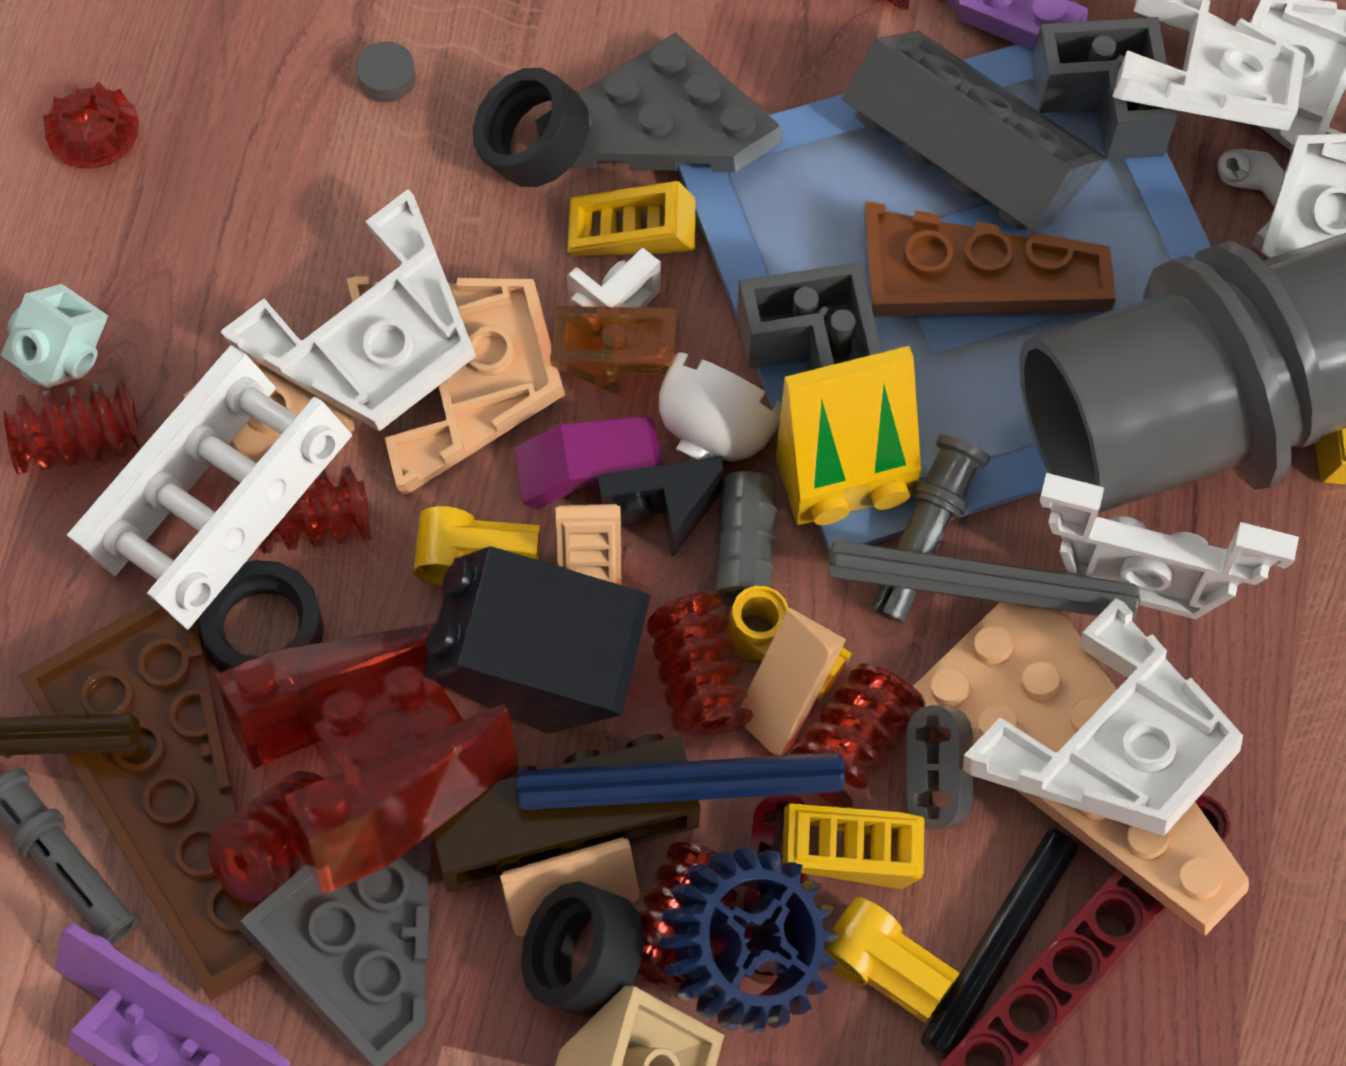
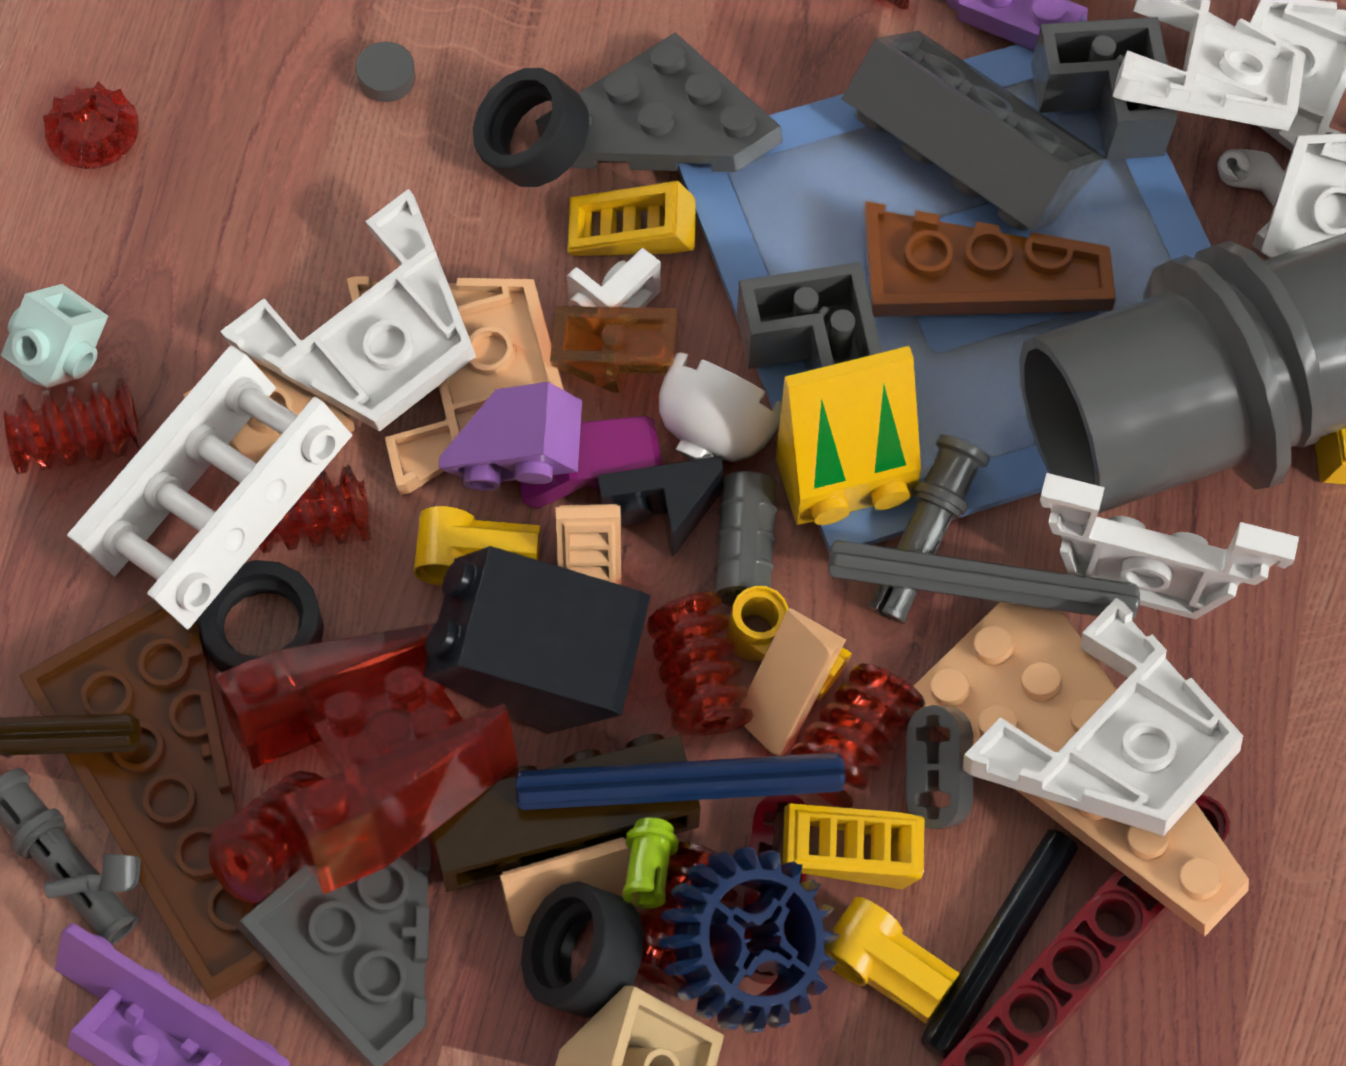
(119, 874): none -> dark grey hand
(517, 436): none -> medium lavender slope
(651, 846): none -> lime pin

